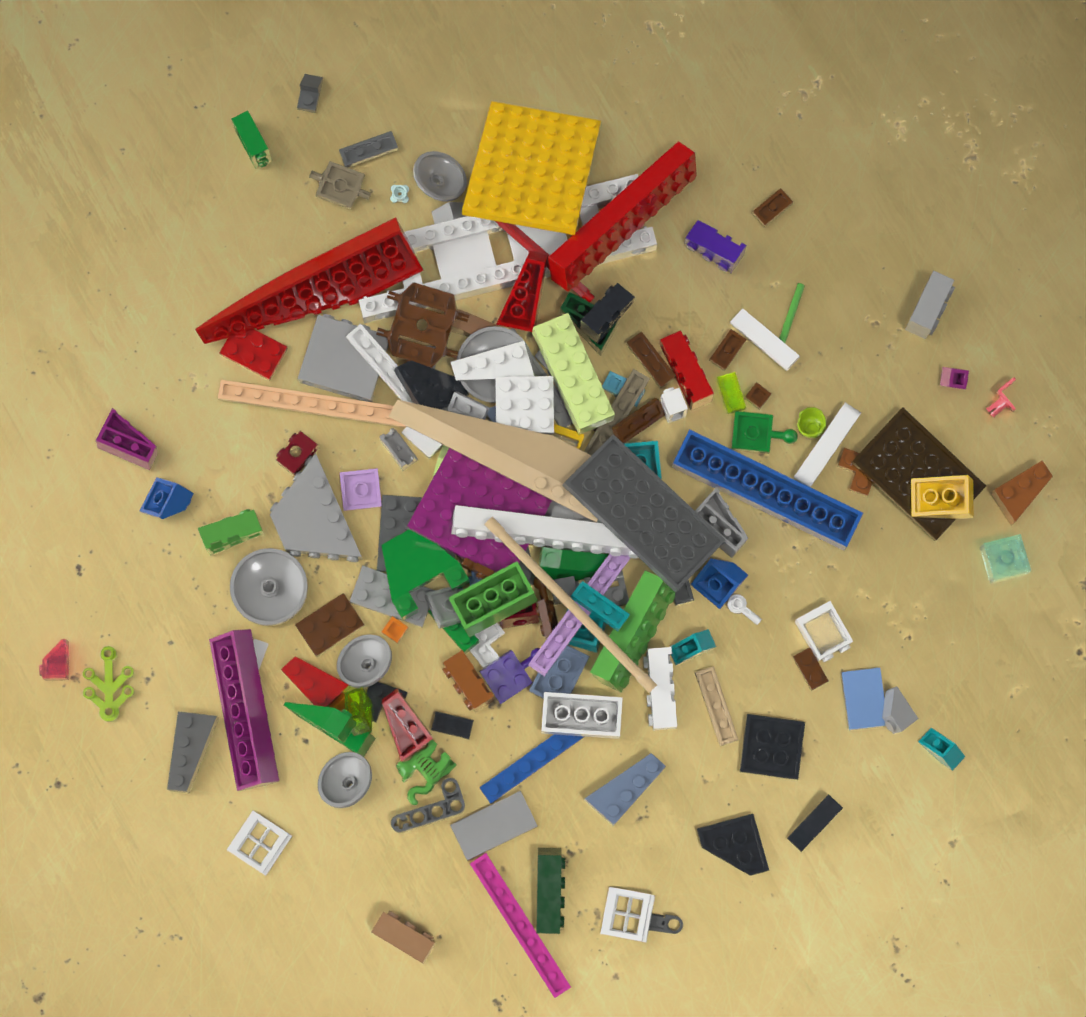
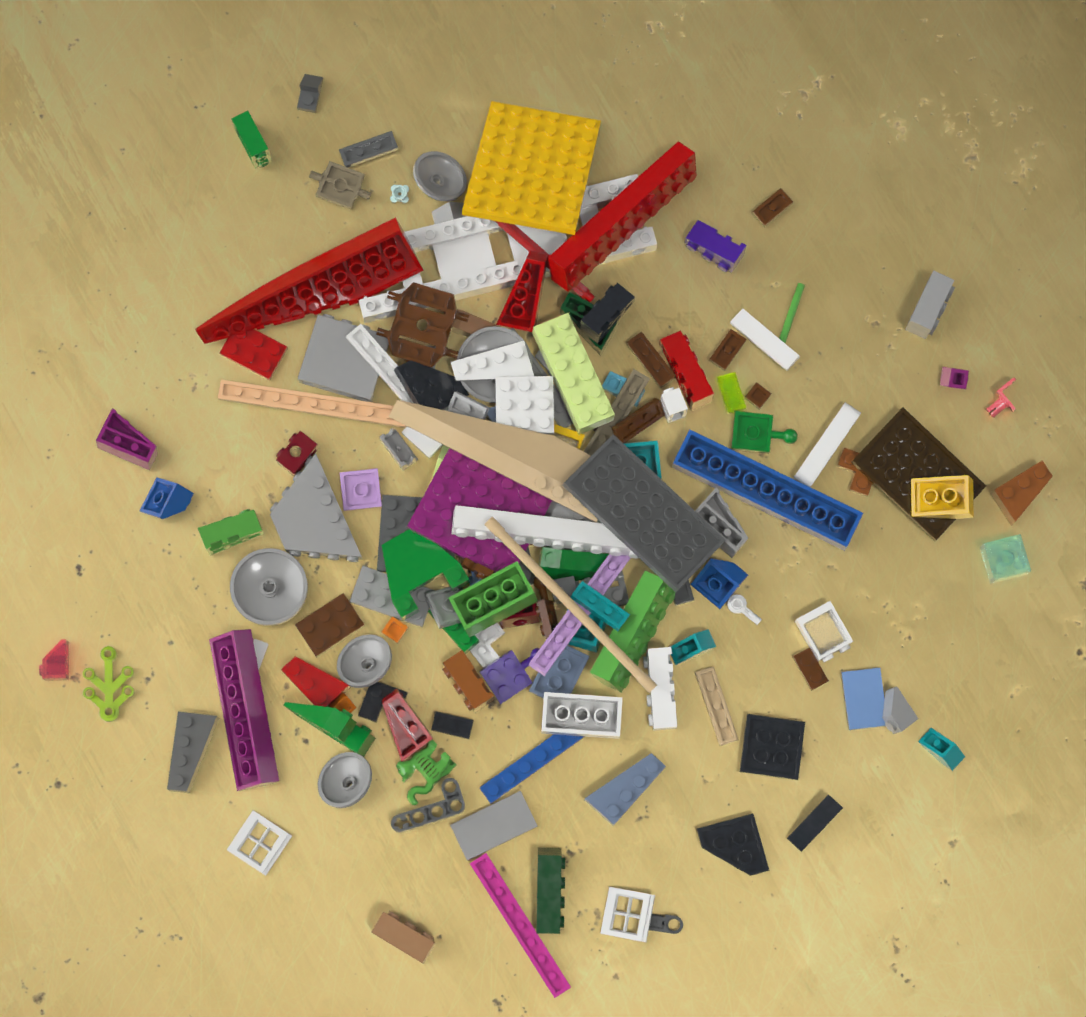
(360, 706): clear neon green brick -> none
(811, 422): lime hair -> none

